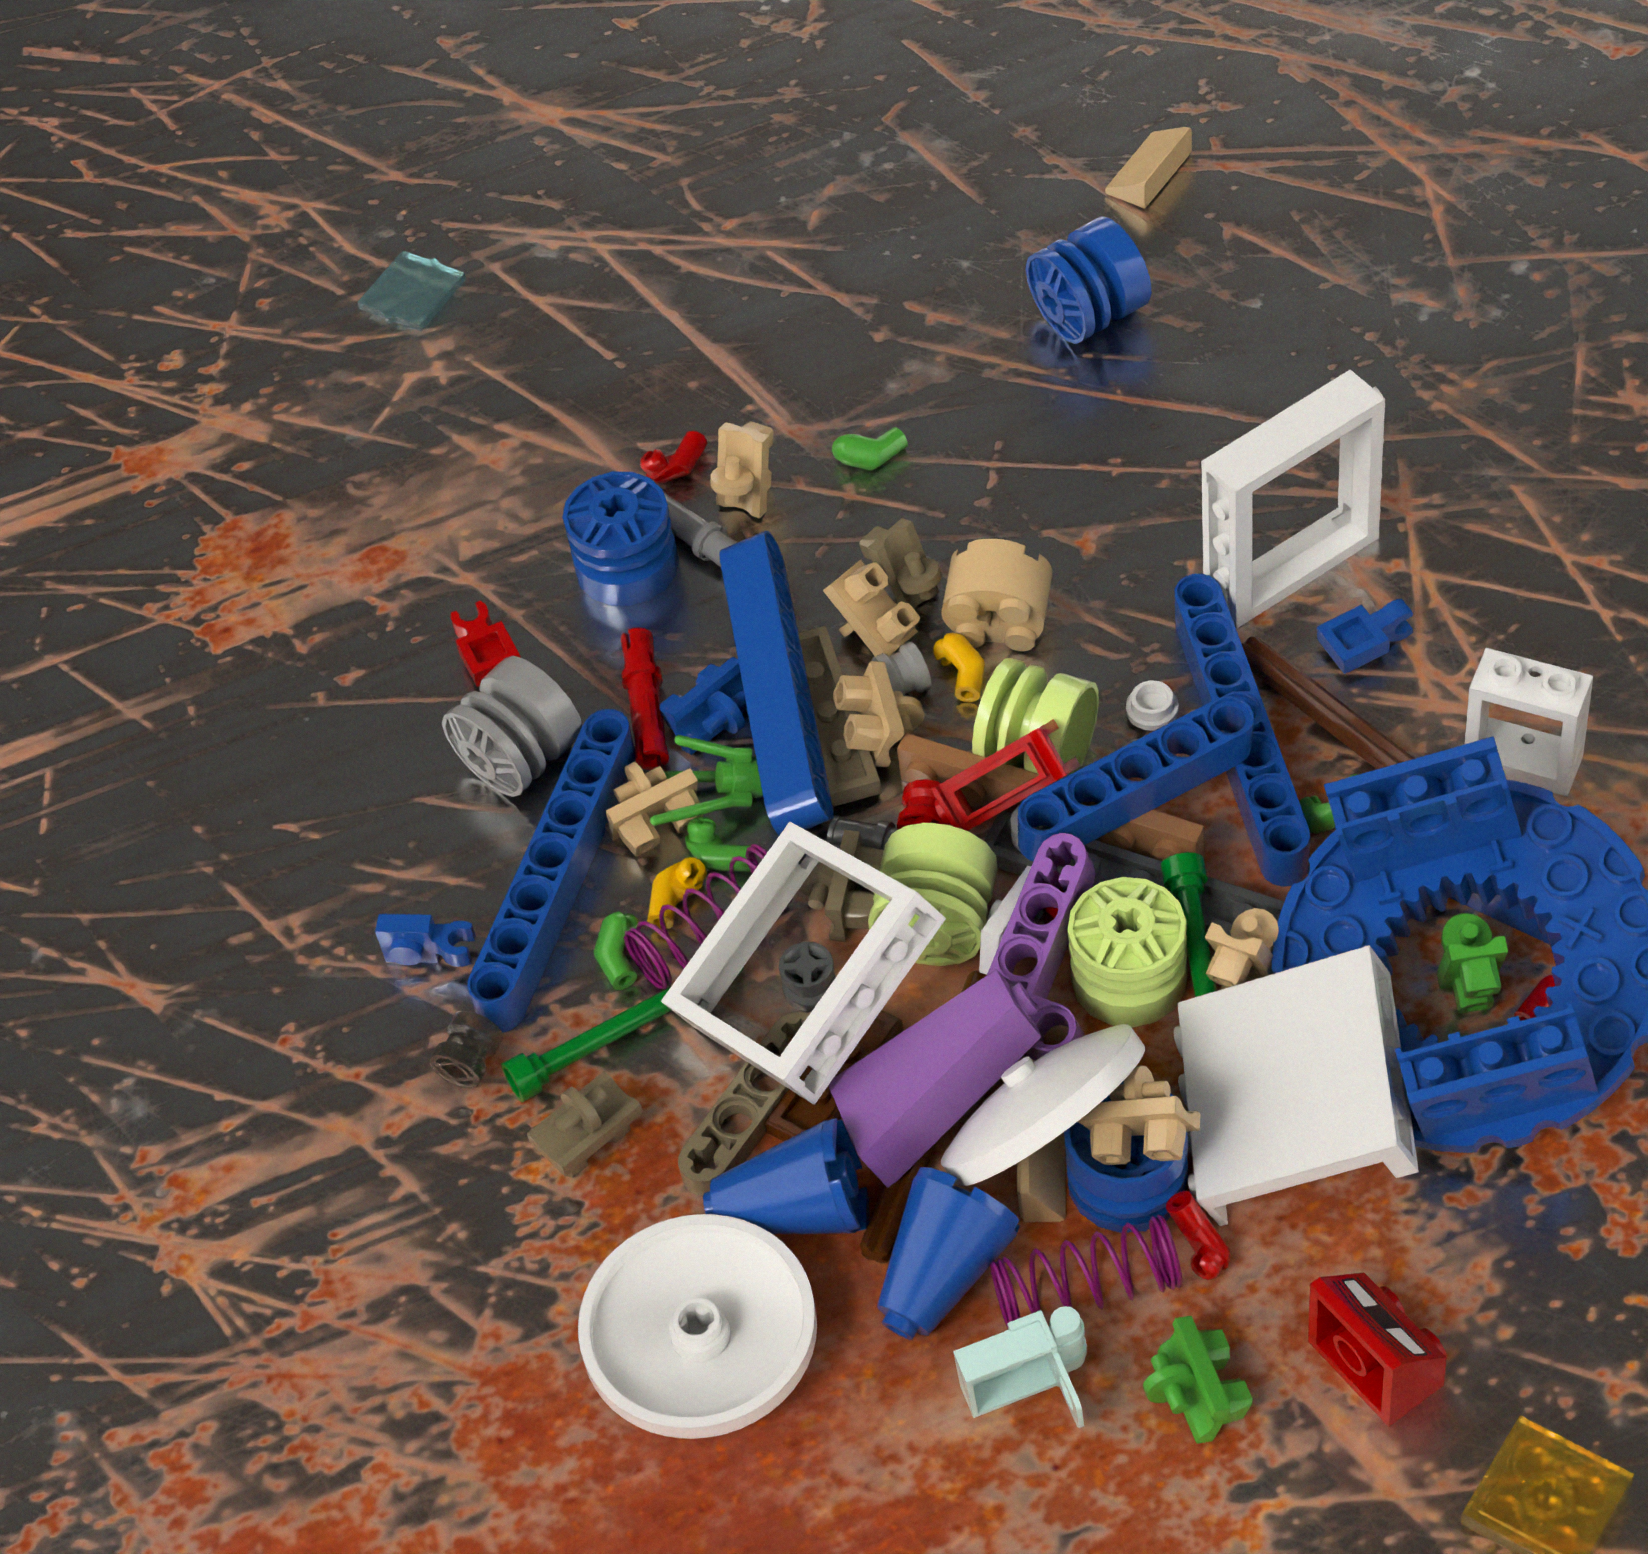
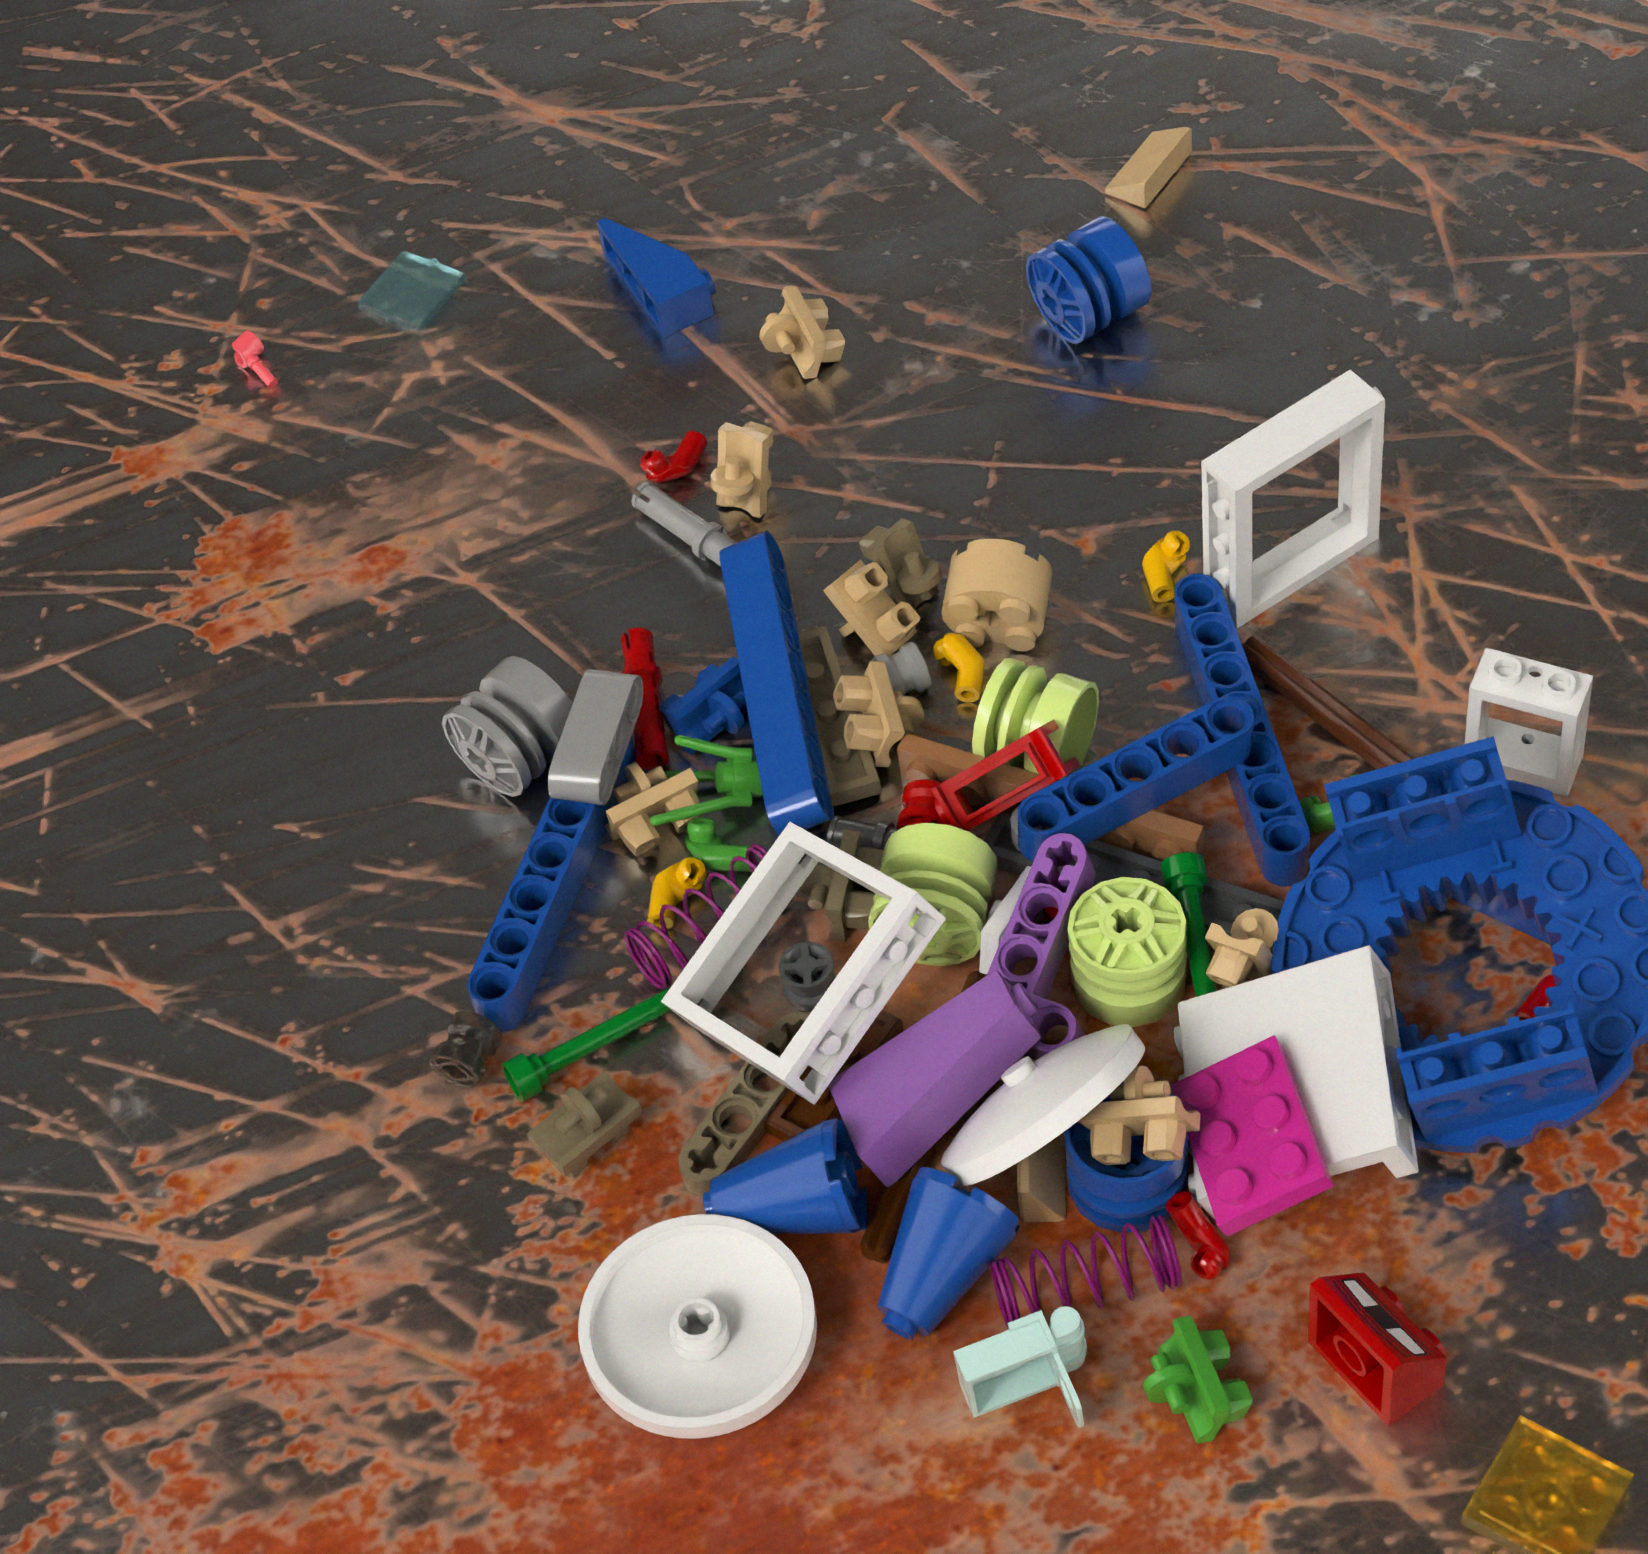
(248, 349): none -> coral hand
(417, 939): blue plate -> none
(482, 643): red plate -> none
(595, 737): none -> light grey beam
(610, 950): bright green arm -> none
(621, 538): blue wheel -> none
(658, 277): none -> blue slope
(802, 333): none -> tan hips
(868, 452): bright green arm -> none
(1152, 705): white plate -> none
(1162, 562): none -> yellow arm
(1253, 1136): none -> dark pink plate
(1362, 637): blue plate -> none
(1471, 962): bright green hips -> none

